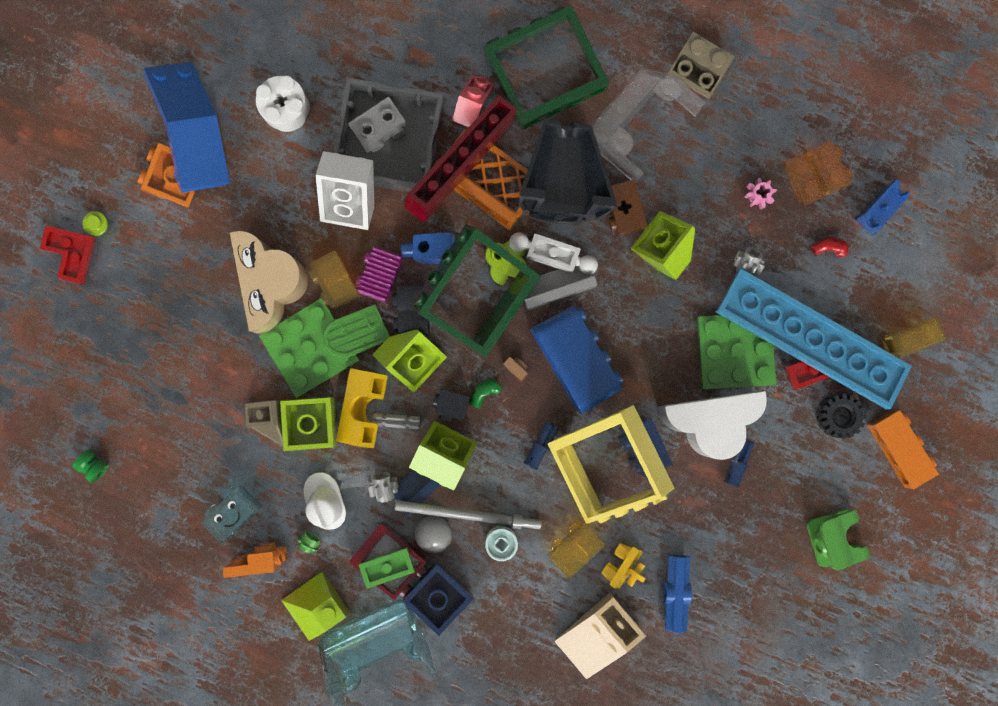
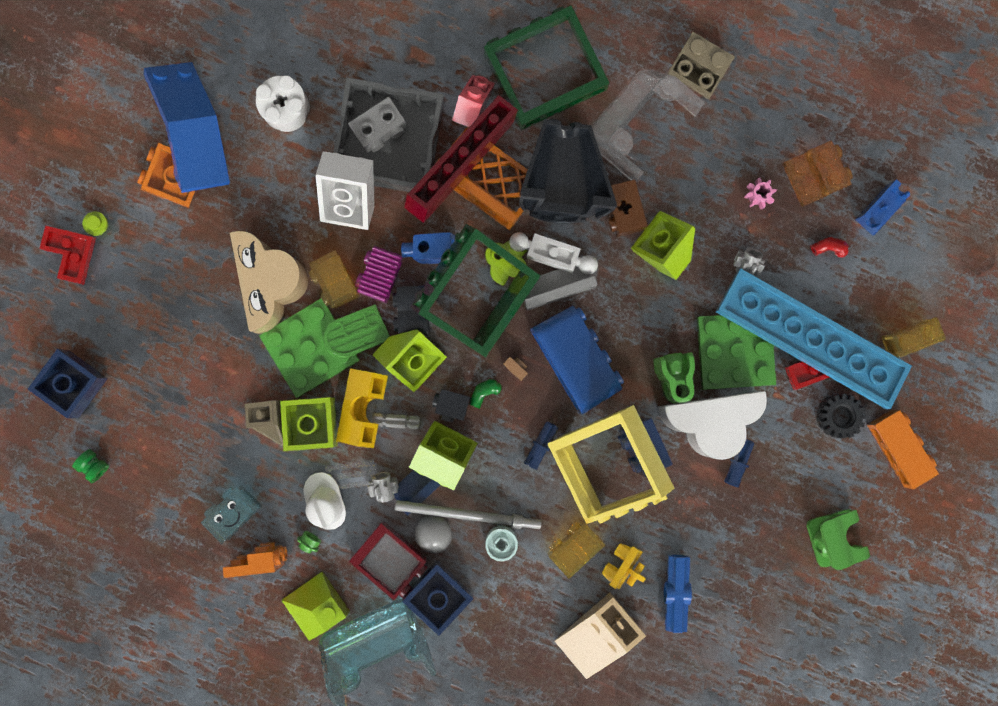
(67, 383): none -> dark blue brick
(387, 567): bright green plate -> none
(674, 371): none -> bright green piece

